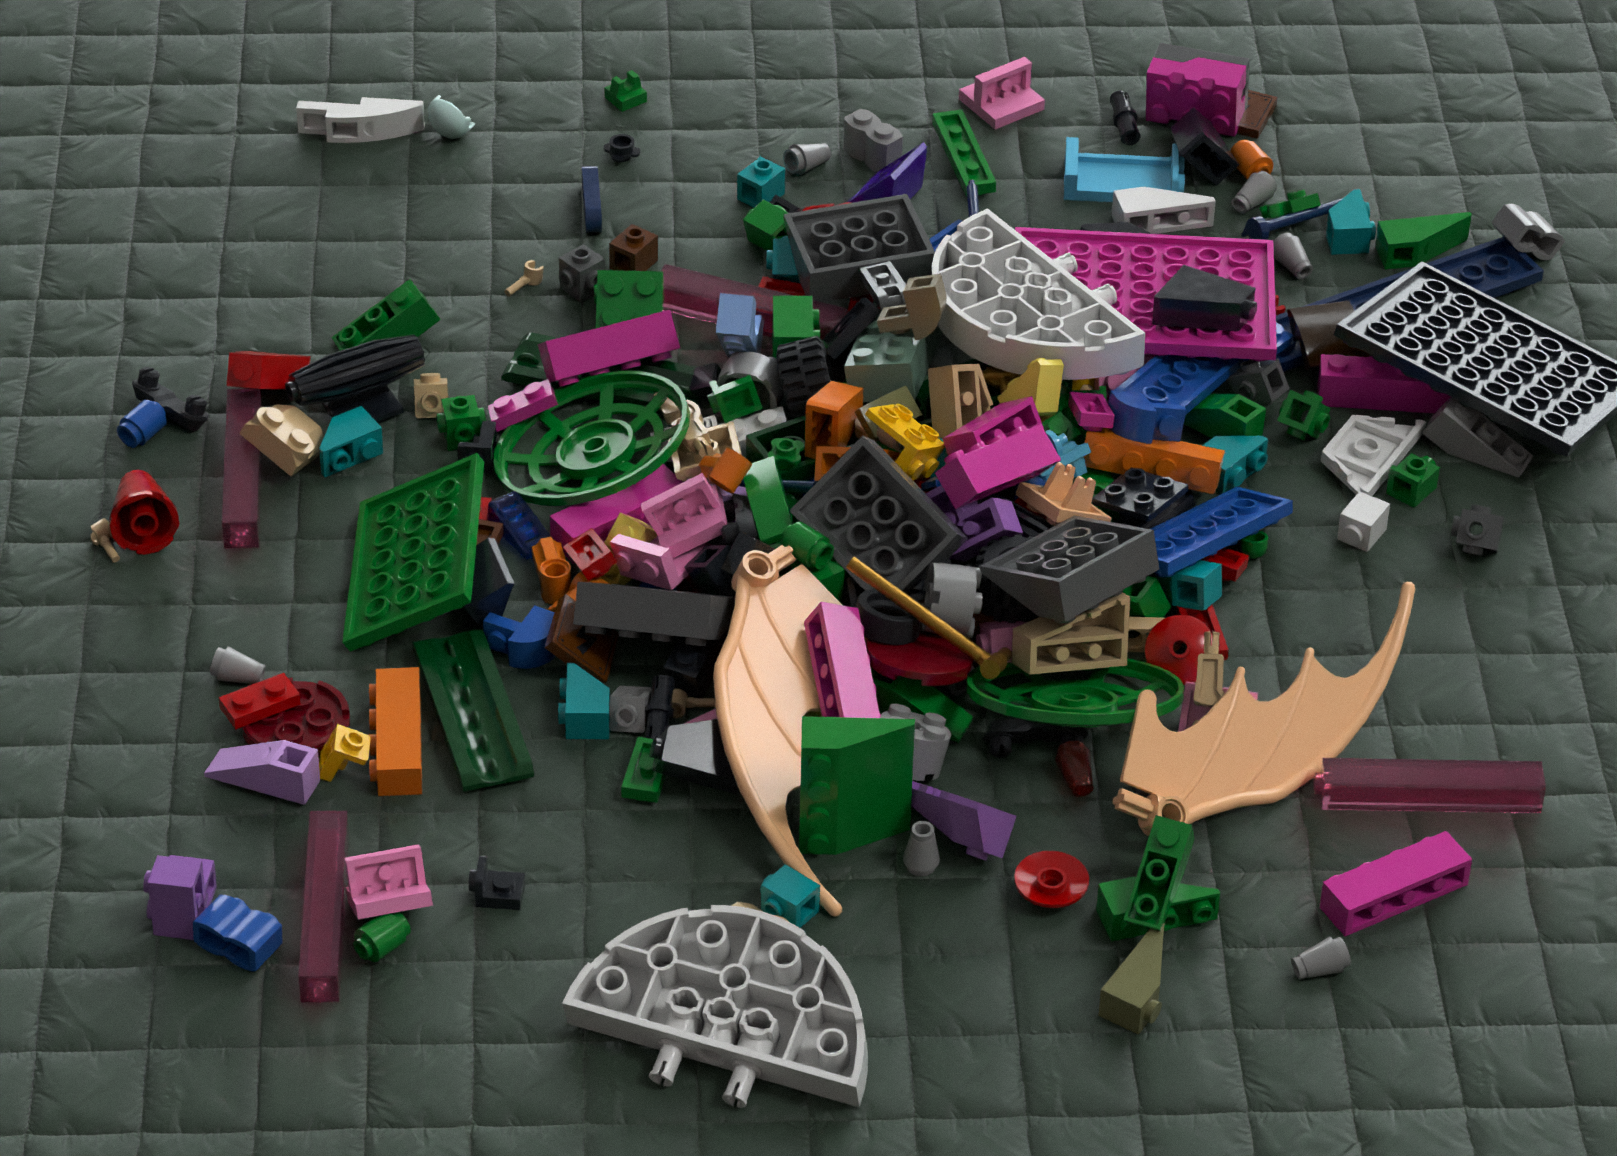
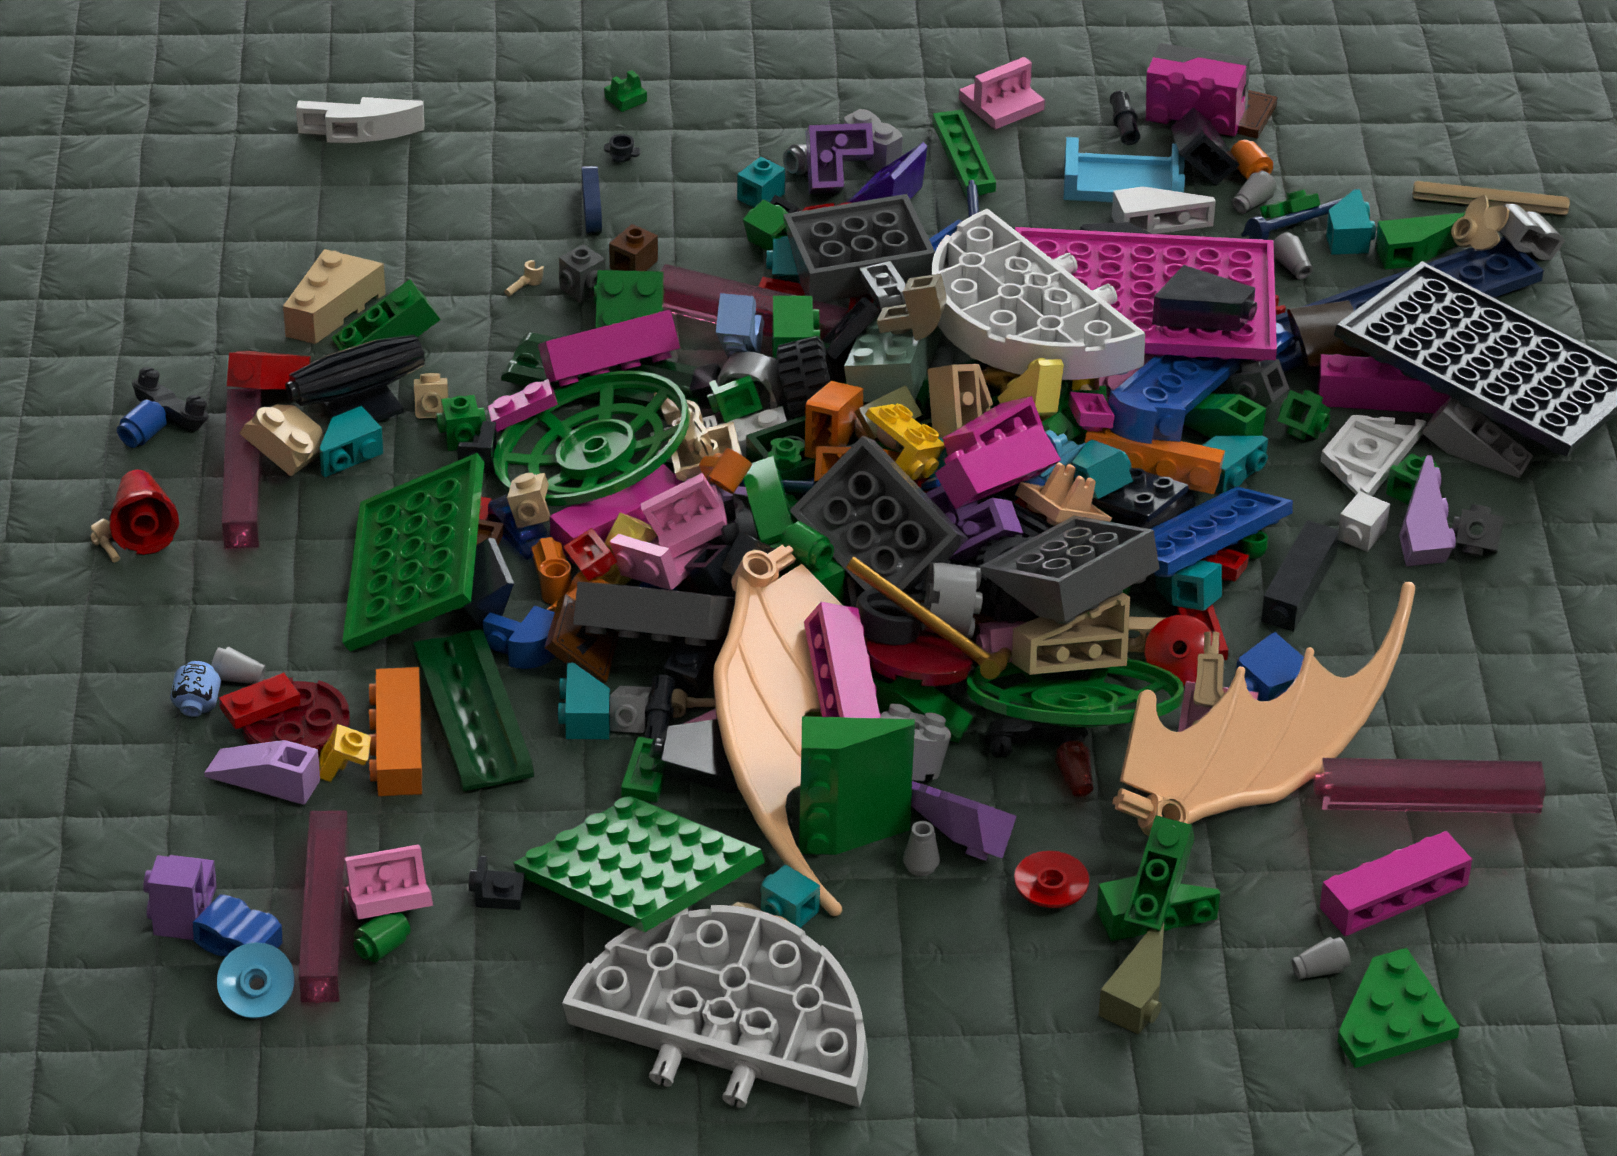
(195, 688): none -> light blue head
(253, 962): none -> medium azure dish
(331, 292): none -> tan wedge
(448, 119): light aqua hair -> none
(528, 499): none -> tan bracket
(638, 863): none -> green plate
(828, 149): none -> medium lavender brick
(1104, 465): none -> teal slope
(1147, 599): green brick -> none
(1270, 667): none -> blue torso
(1300, 575): none -> black brick
(1394, 1012): none -> green plate
(1425, 528): none -> lavender slope
(1465, 195): none -> tan axle
(1480, 225): none -> tan plate

